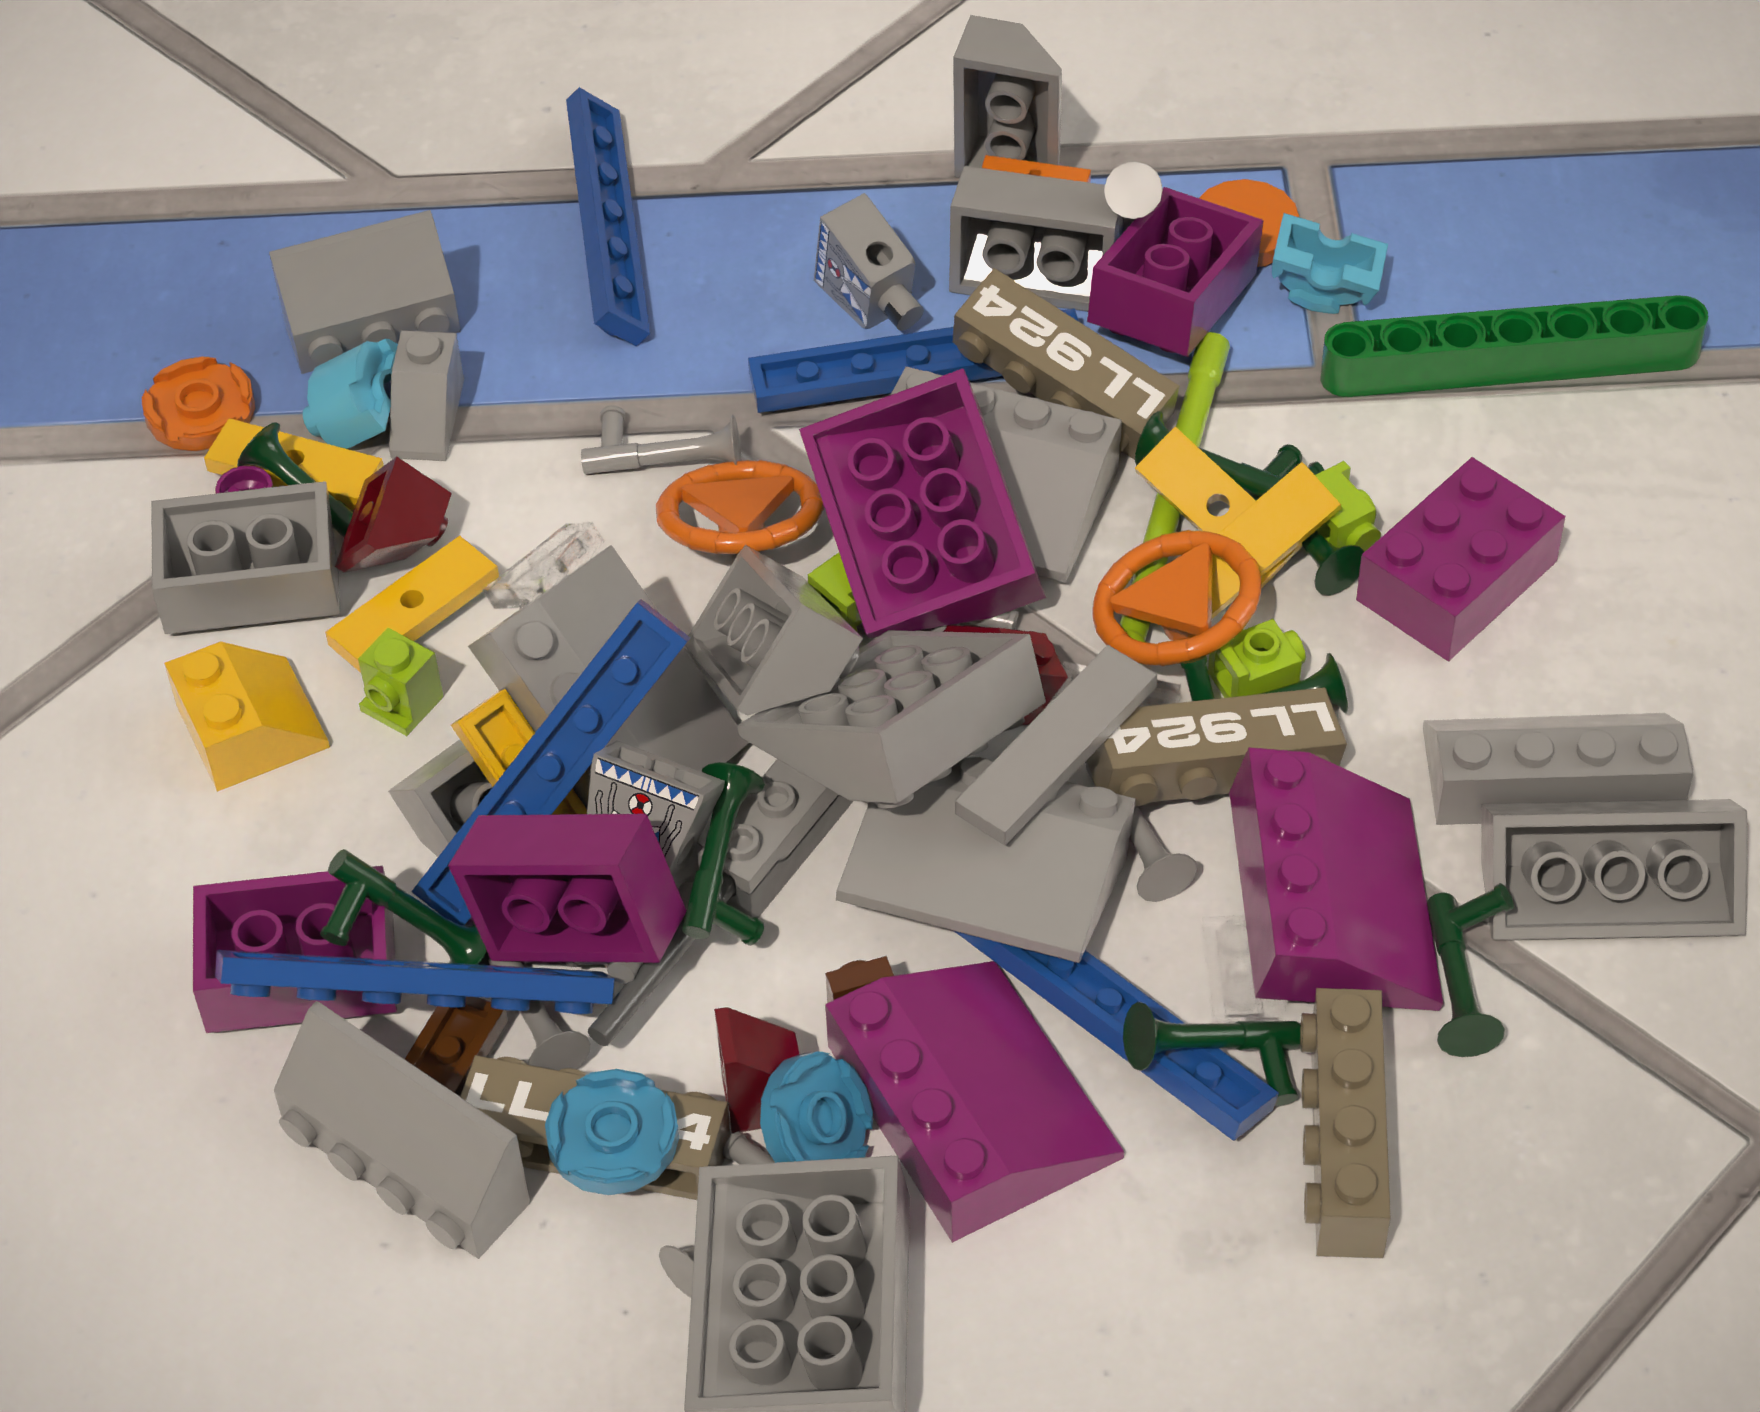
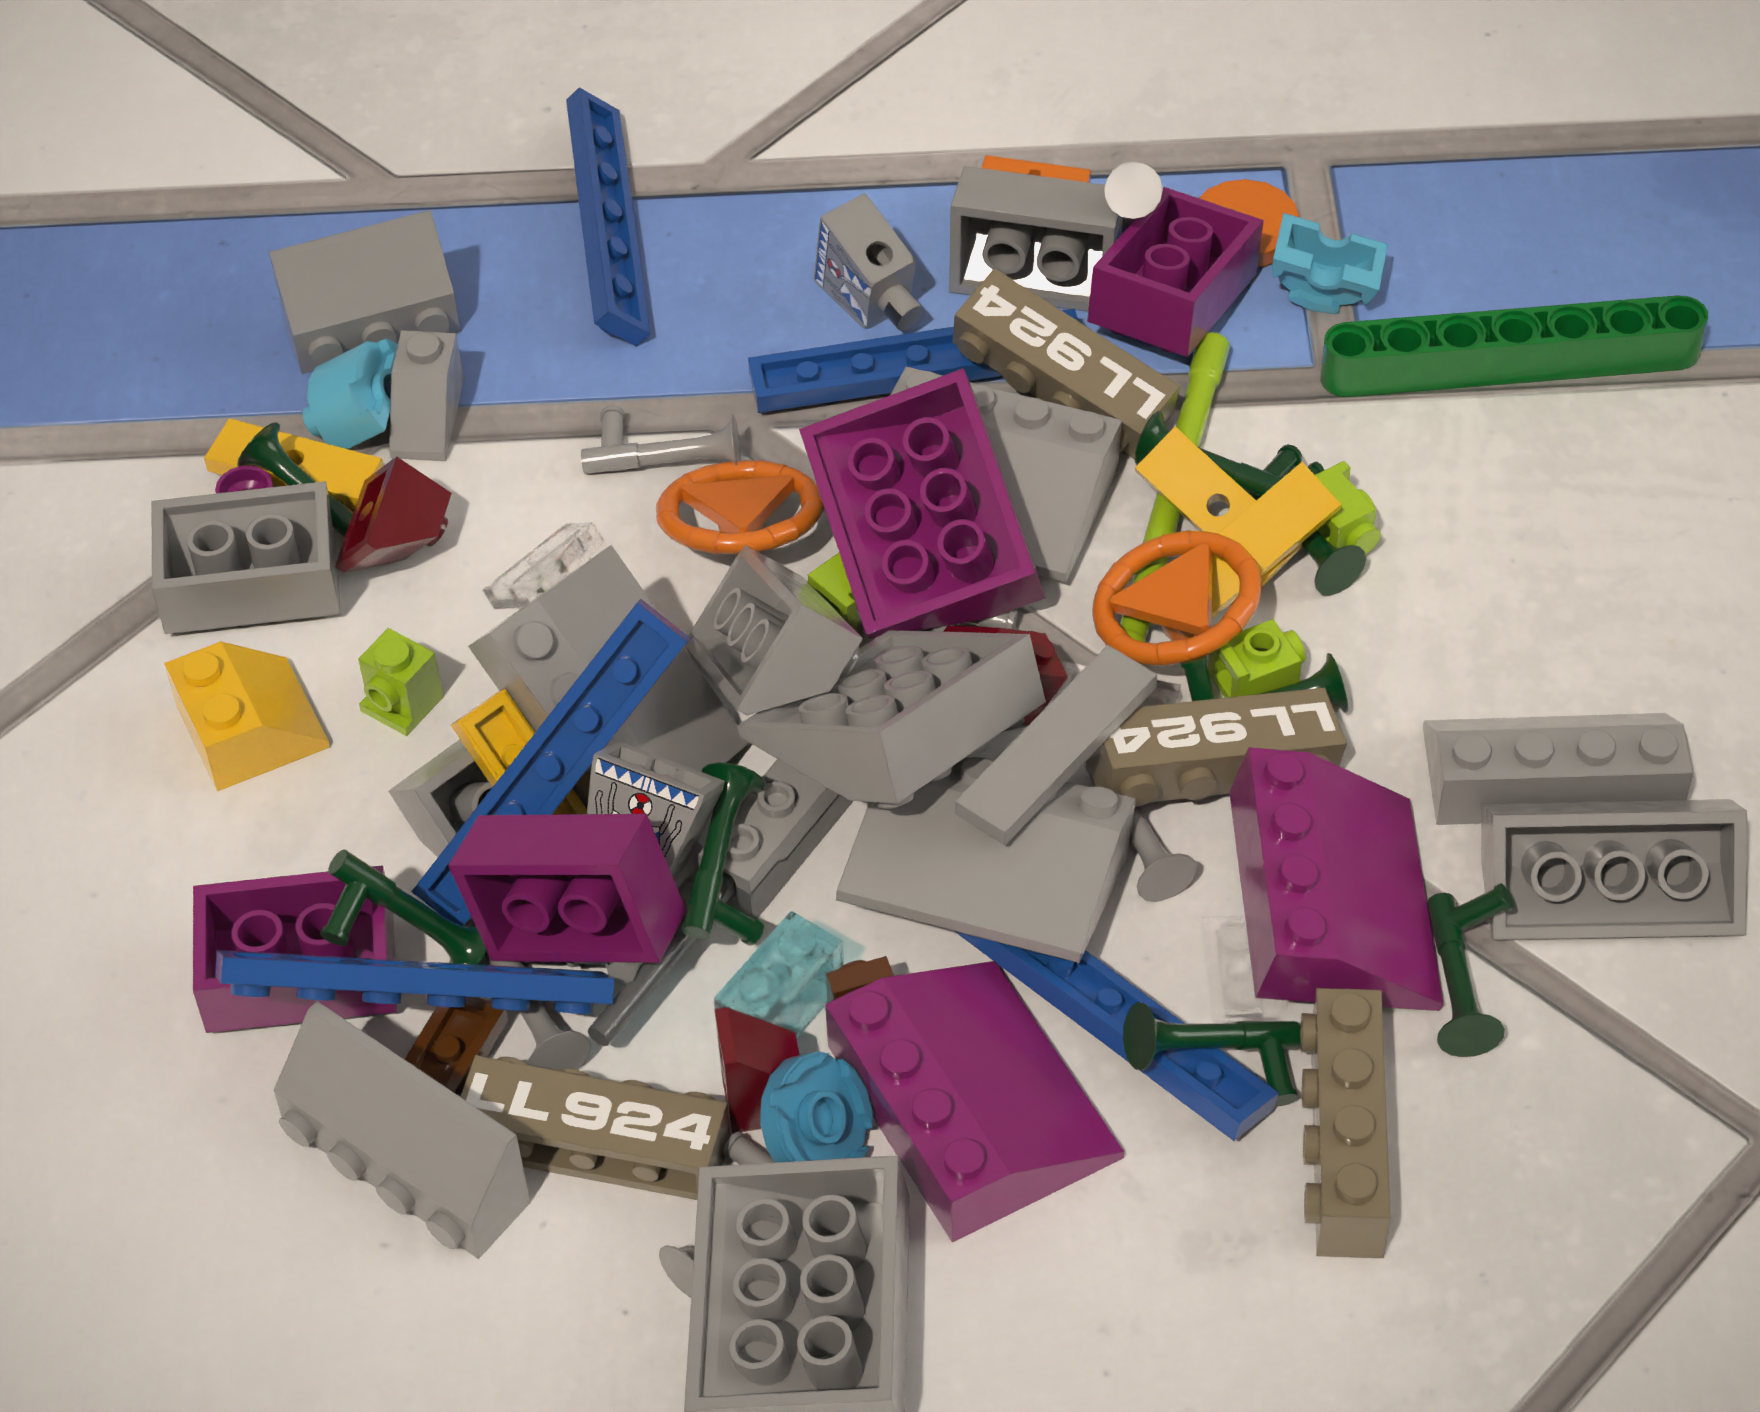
(195, 401): orange tile -> none
(416, 599): yellow tile -> none
(612, 1132): dark azure tile -> none
(785, 975): none -> clear light blue brick
(1004, 95): light grey slope -> none
(1460, 558): magenta brick -> none

